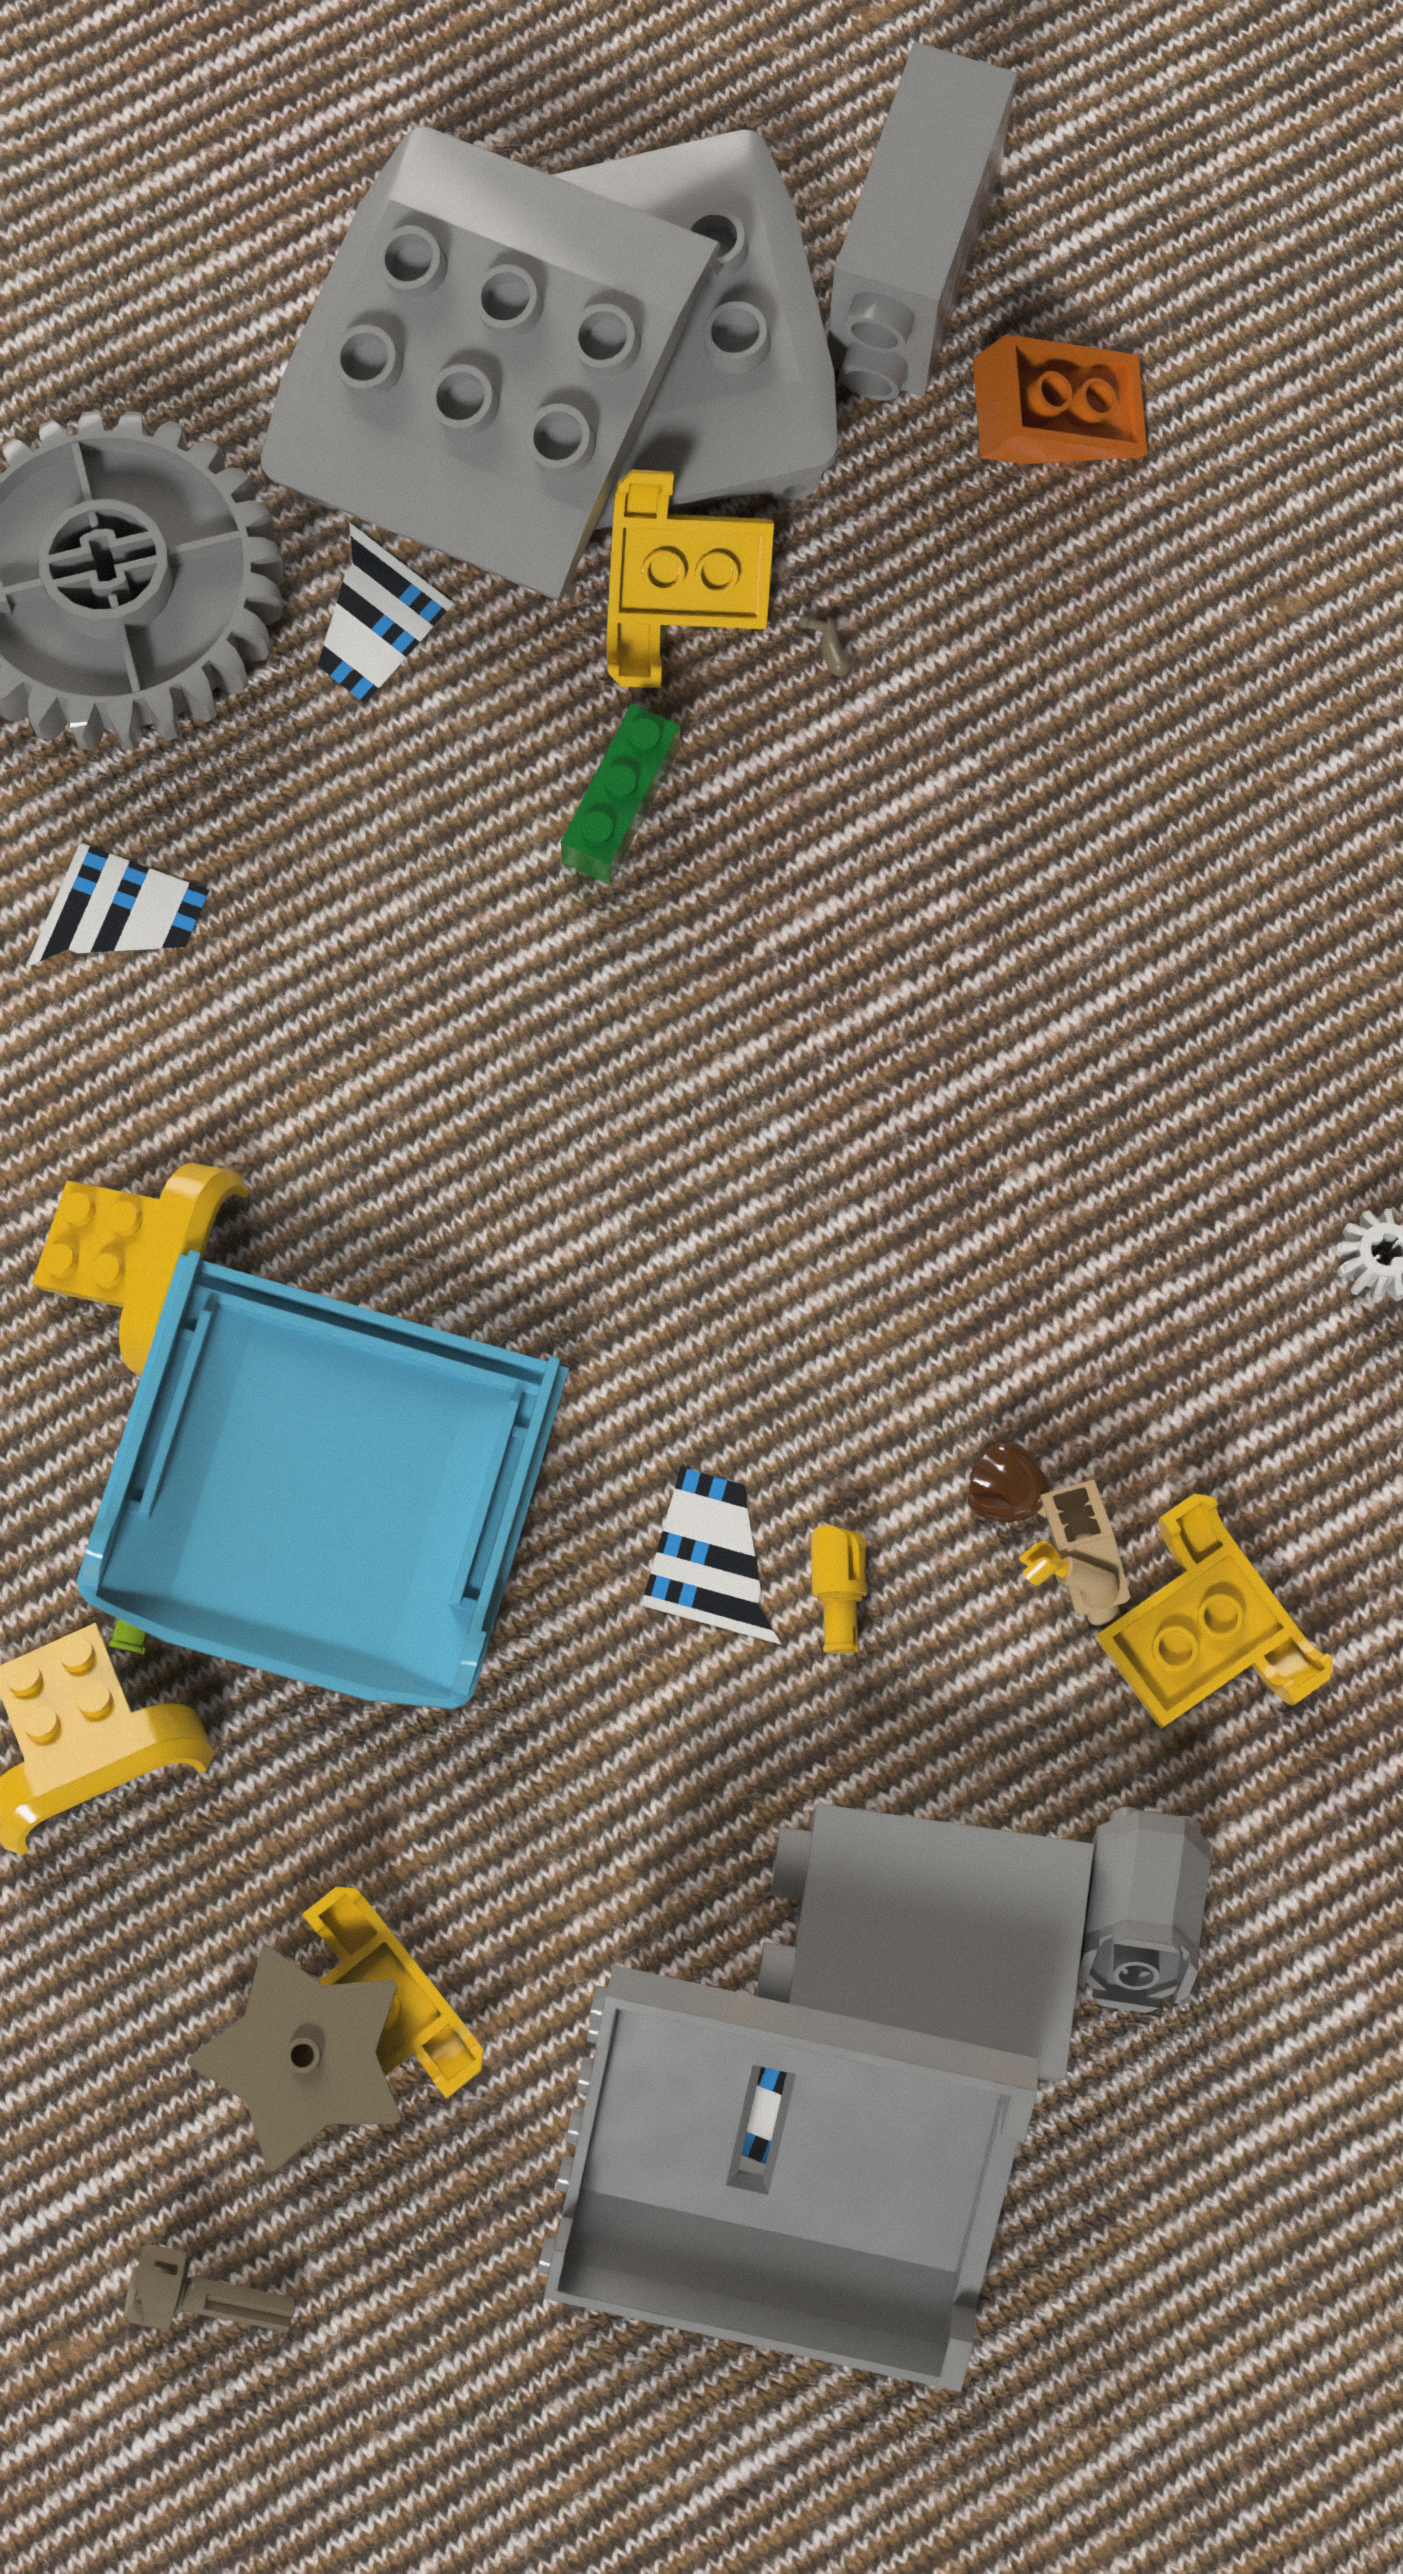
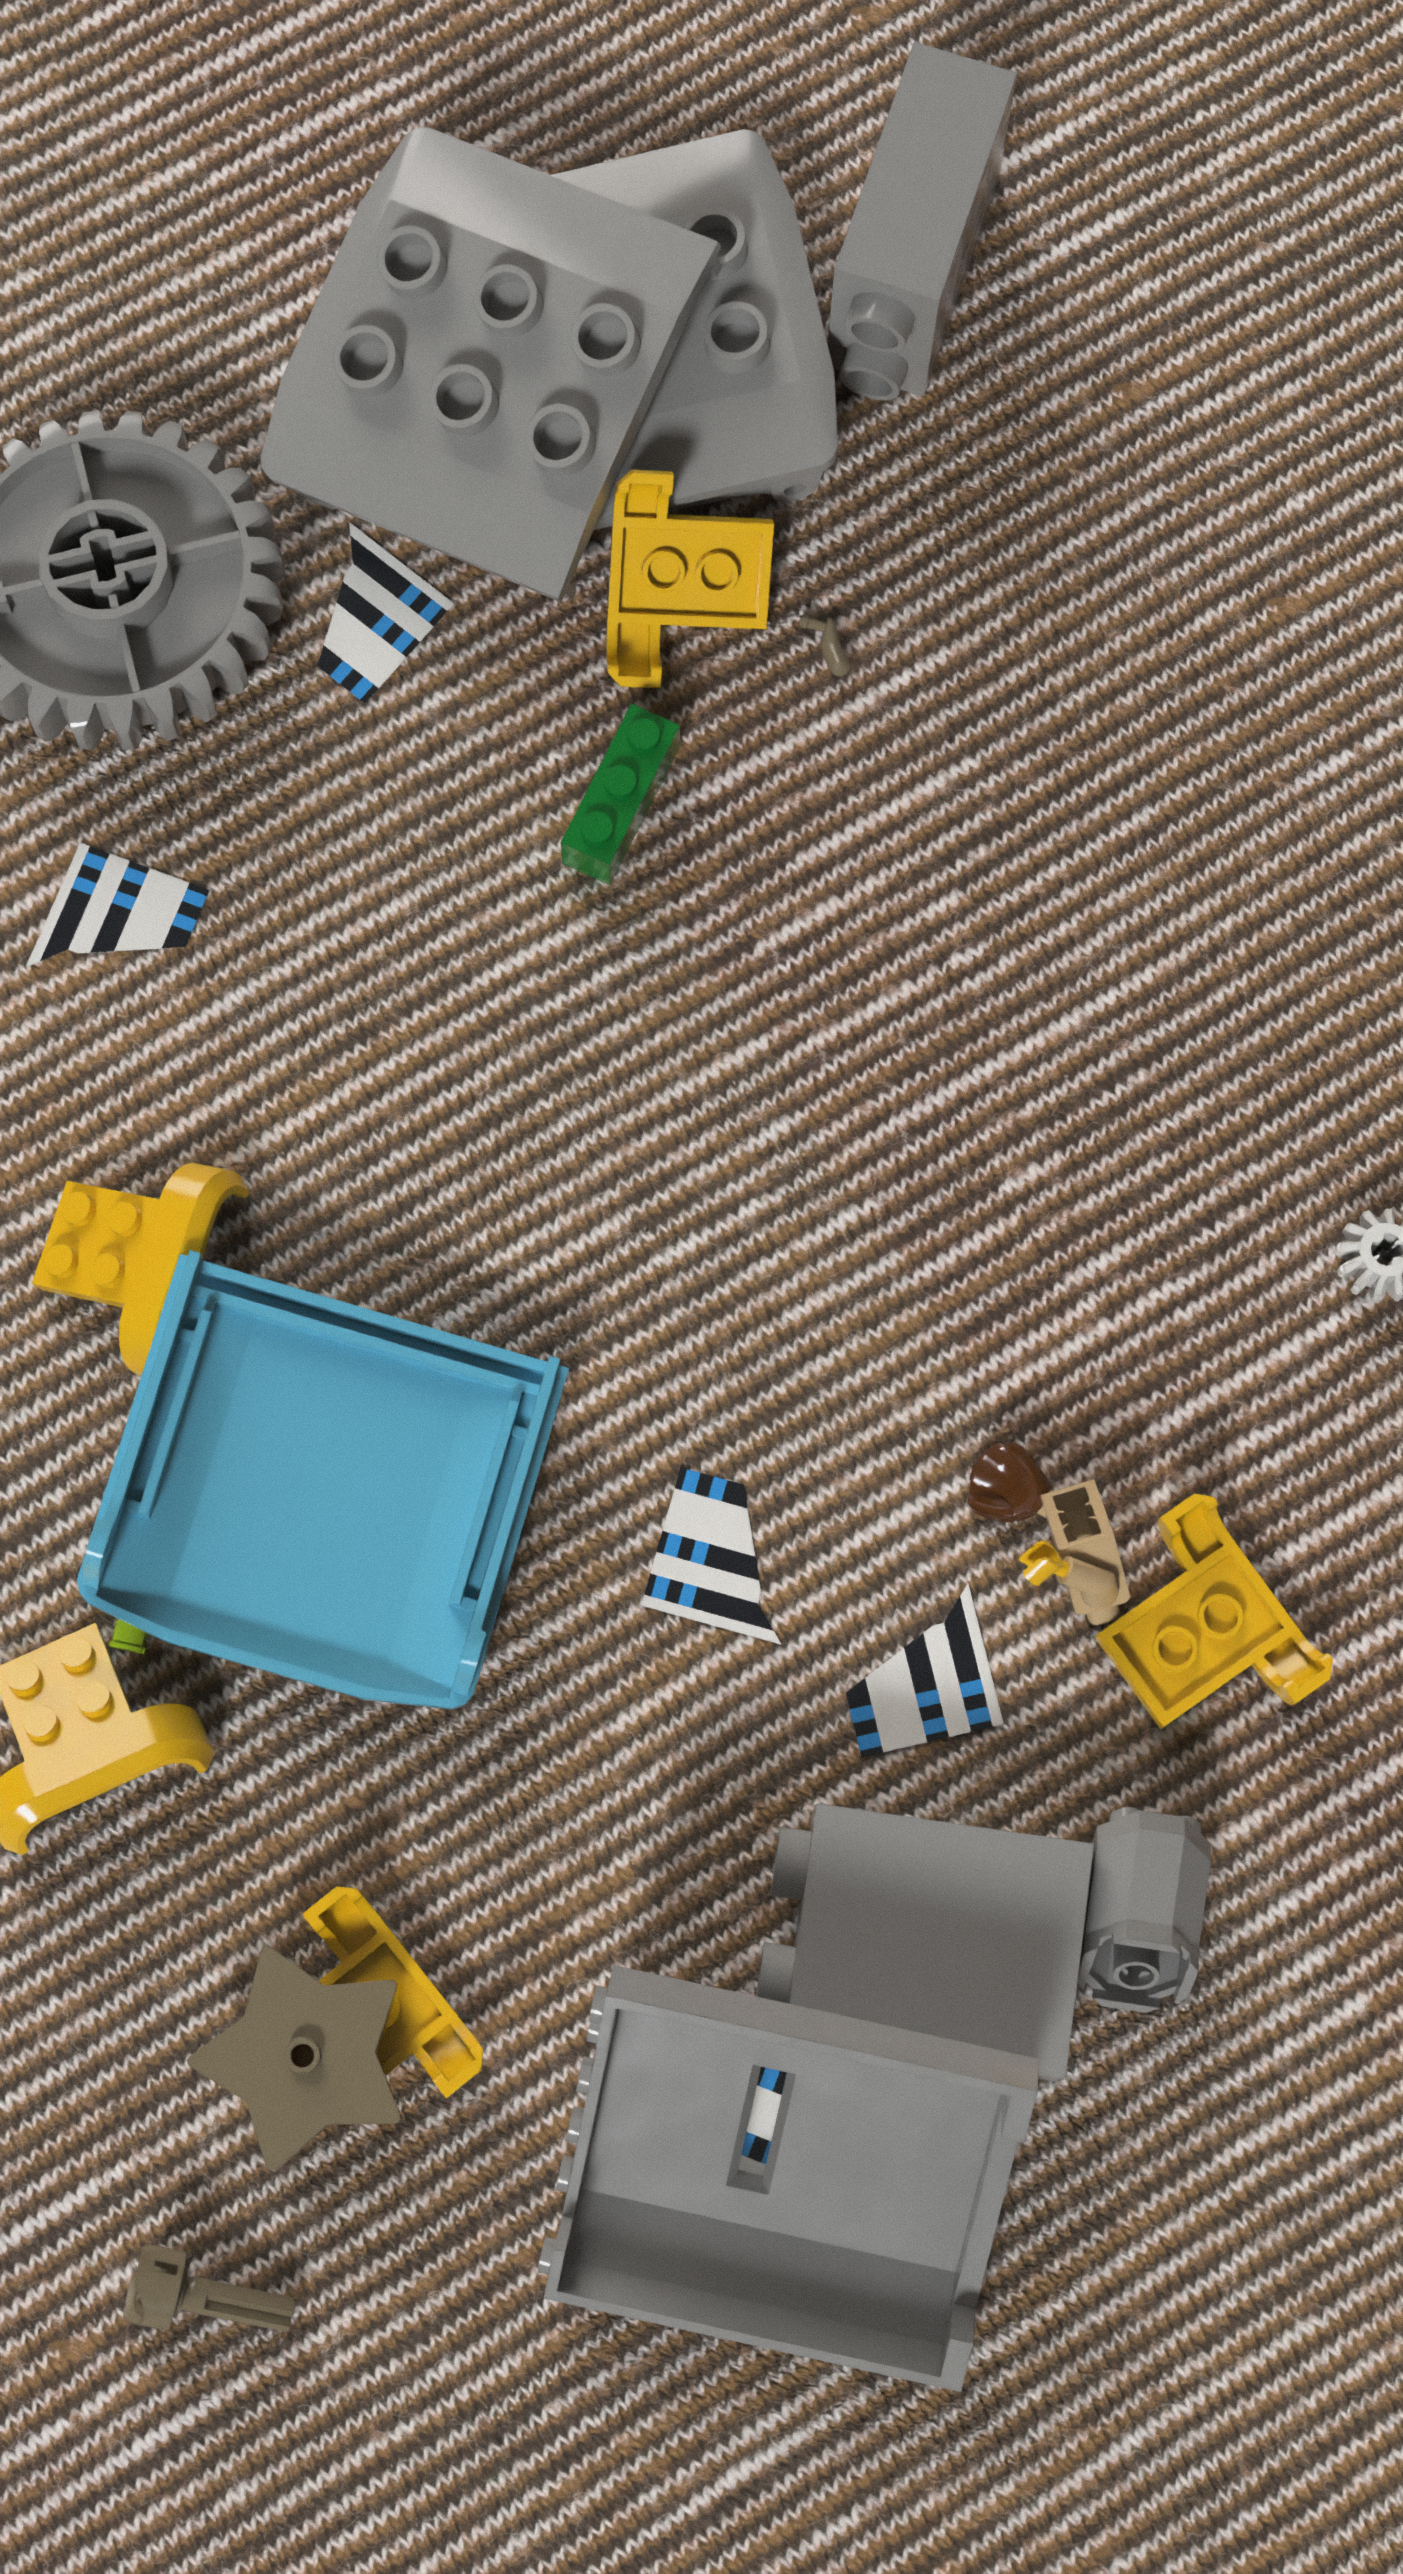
(839, 1583): yellow arm -> none
(928, 1688): none -> sticker
(1057, 402): orange slope -> none

